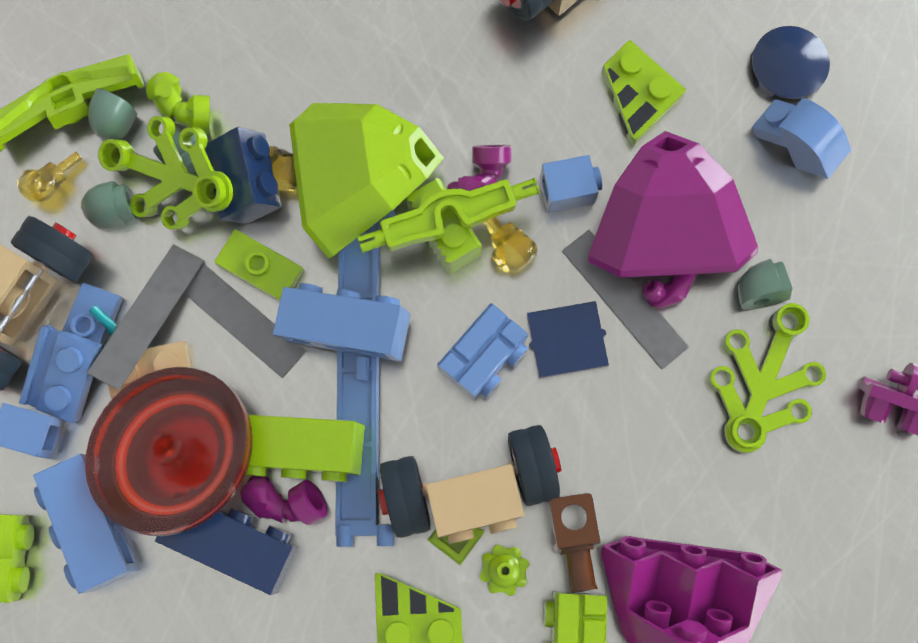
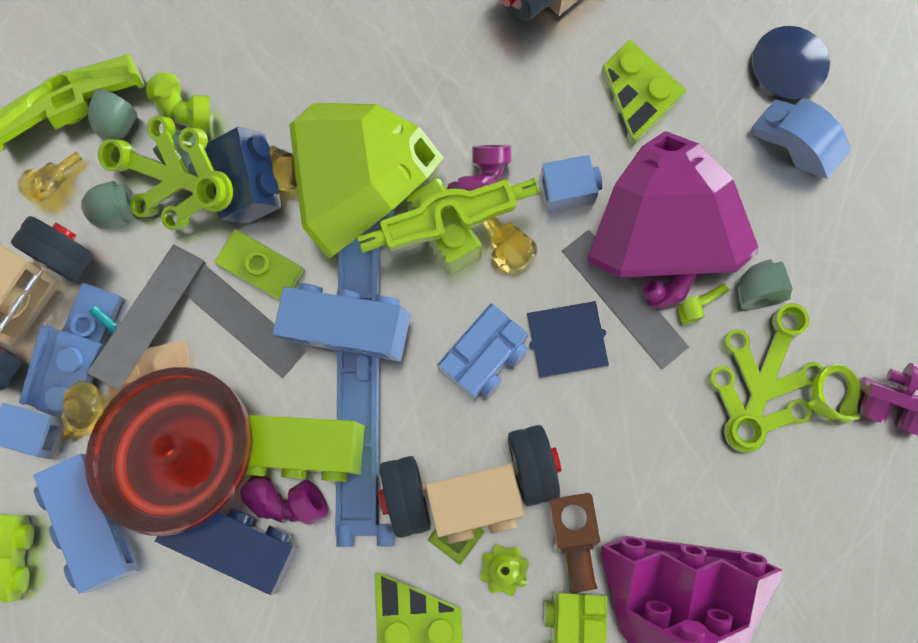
(80, 406): none -> clear yellow piece
(691, 308): none -> lime hand
(848, 407): none -> lime piece

